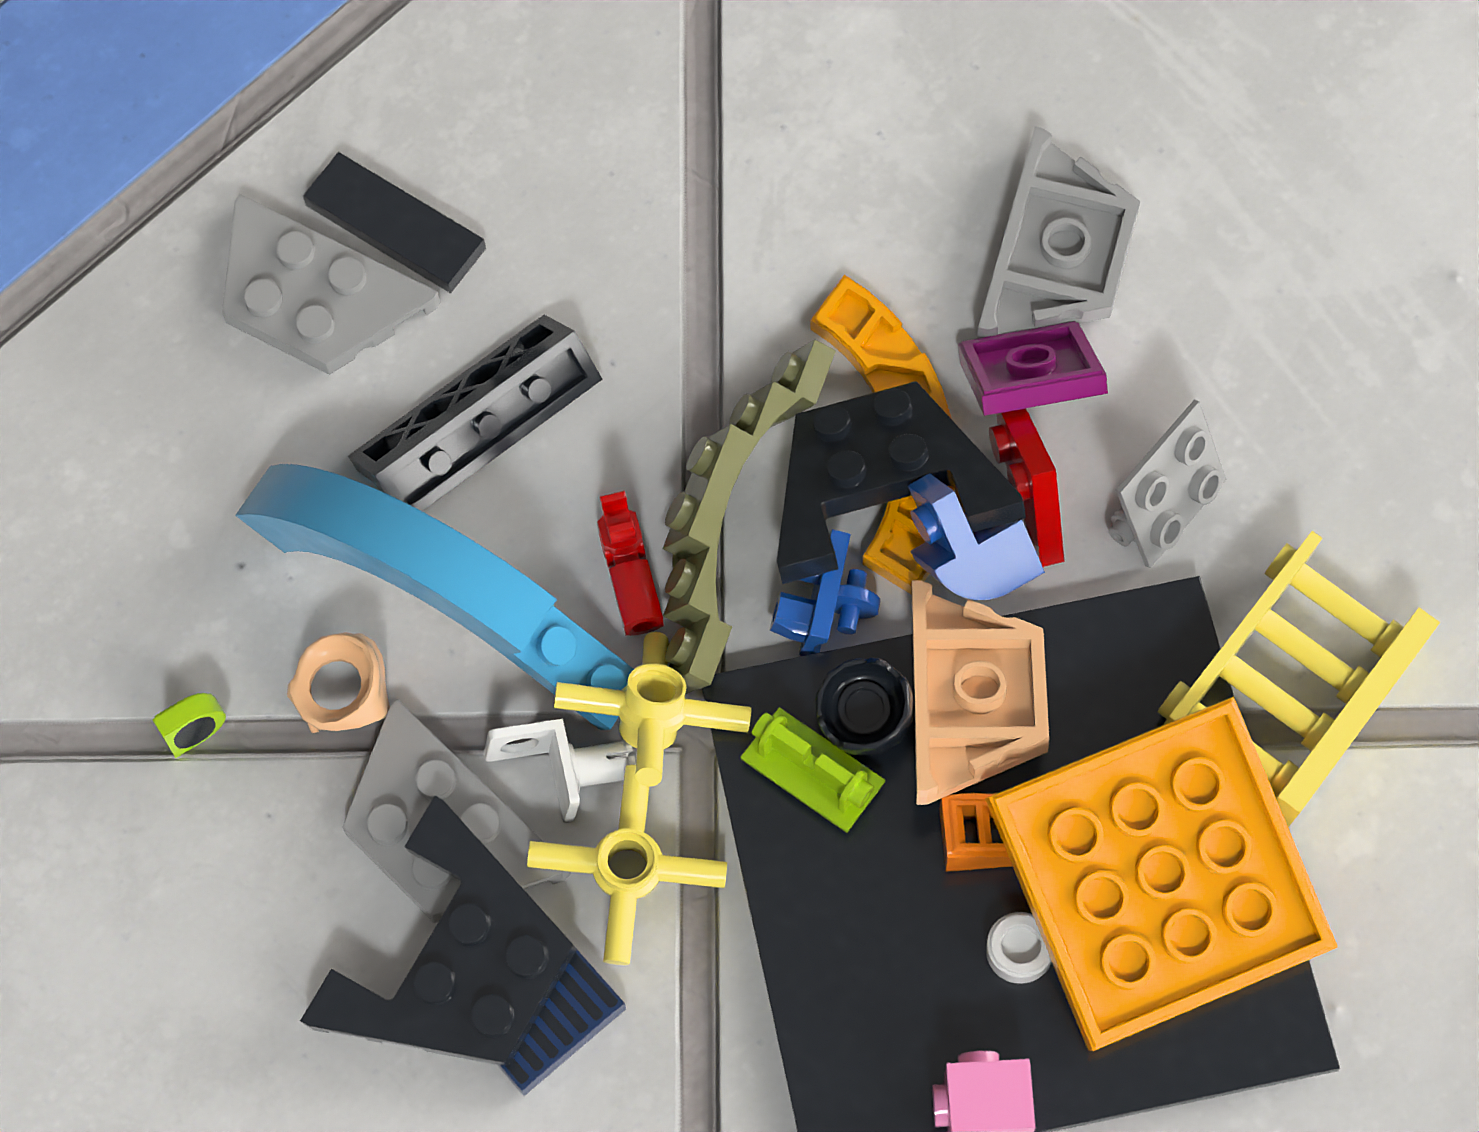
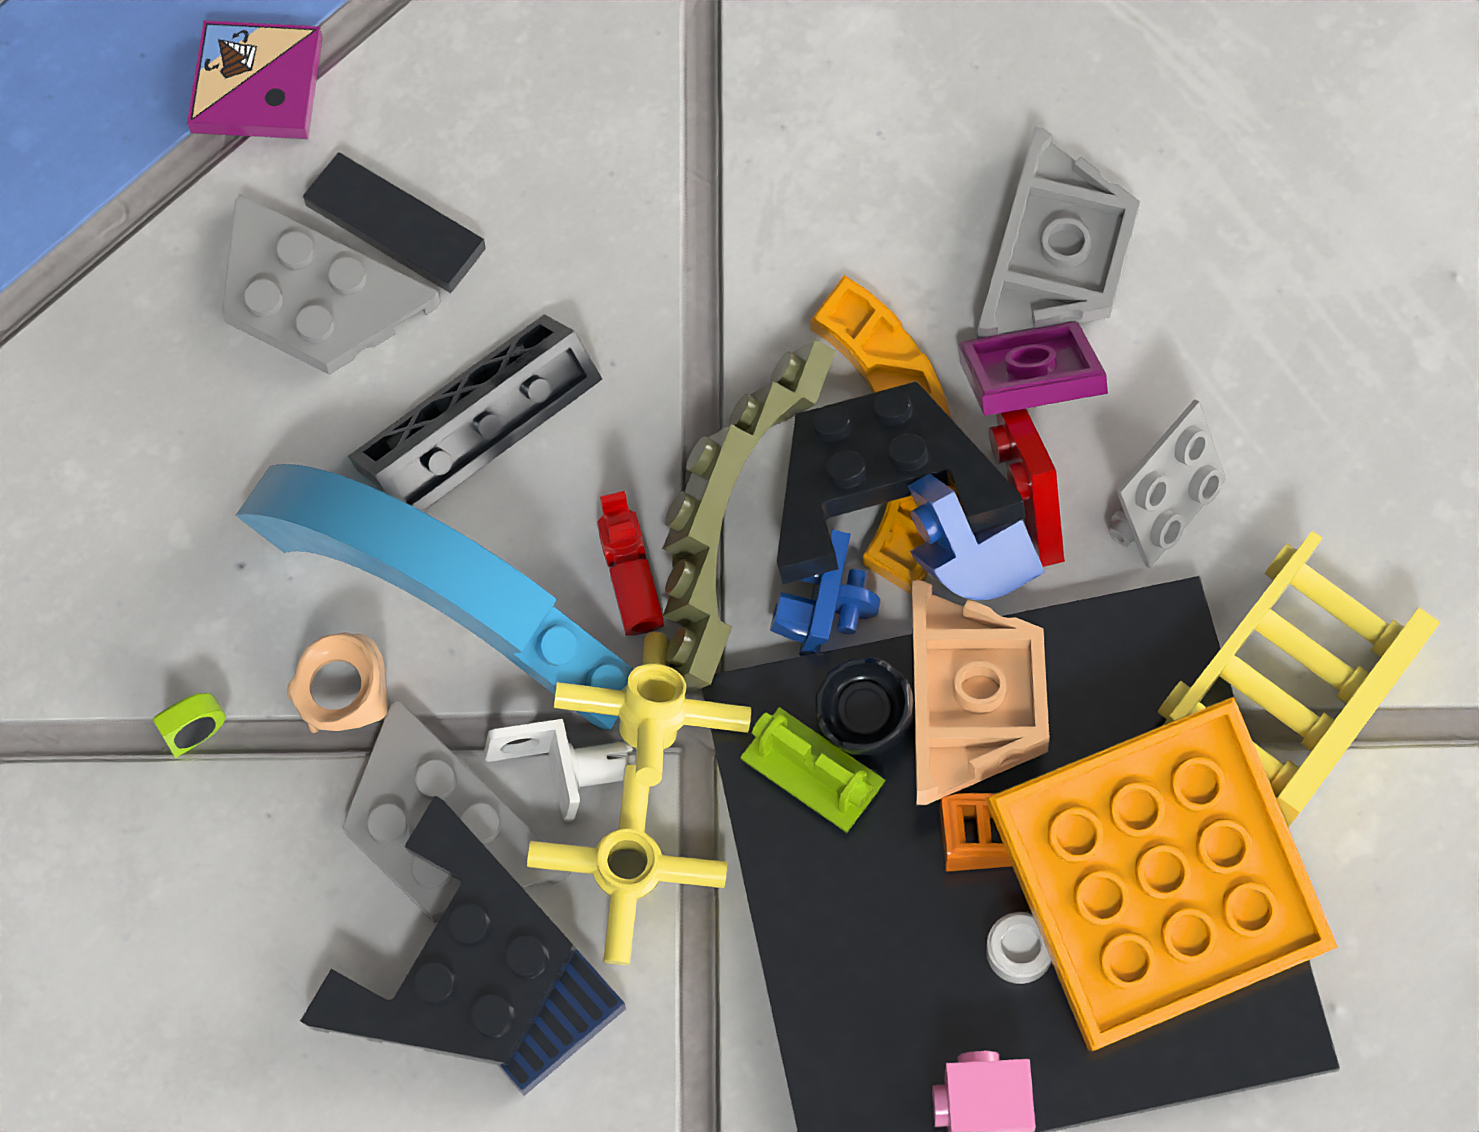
(255, 79): none -> tile

